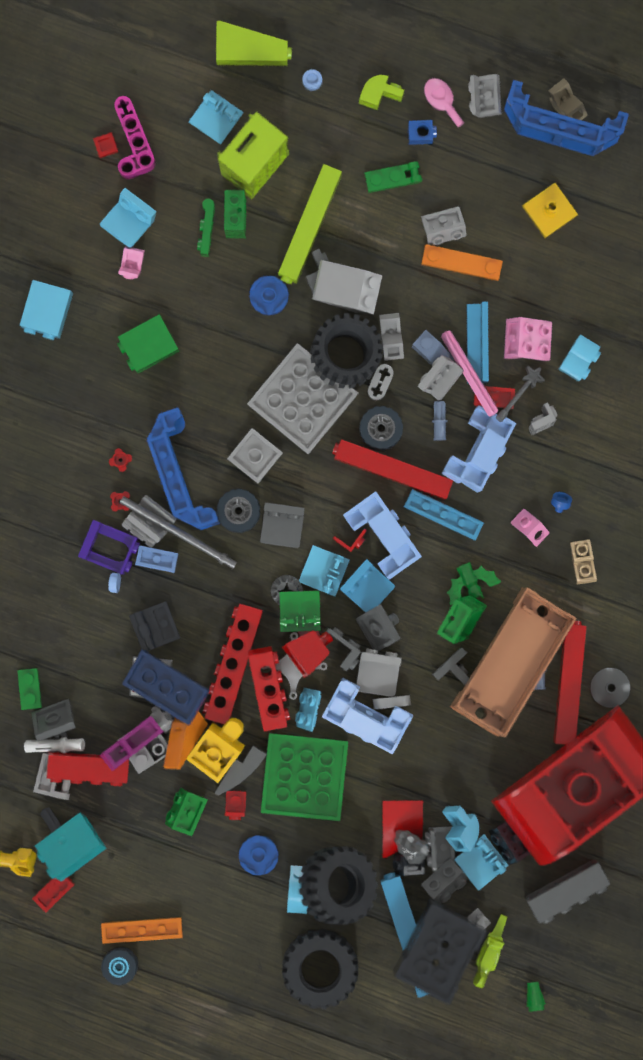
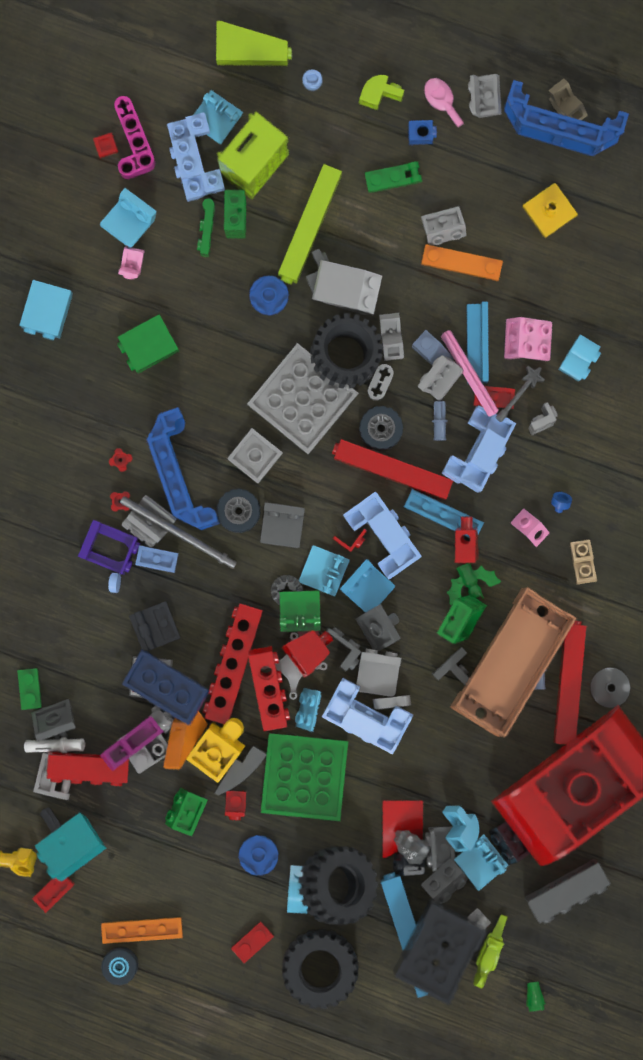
(185, 151): none -> light blue bracket
(252, 942): none -> red plate
(466, 550): none -> red torso

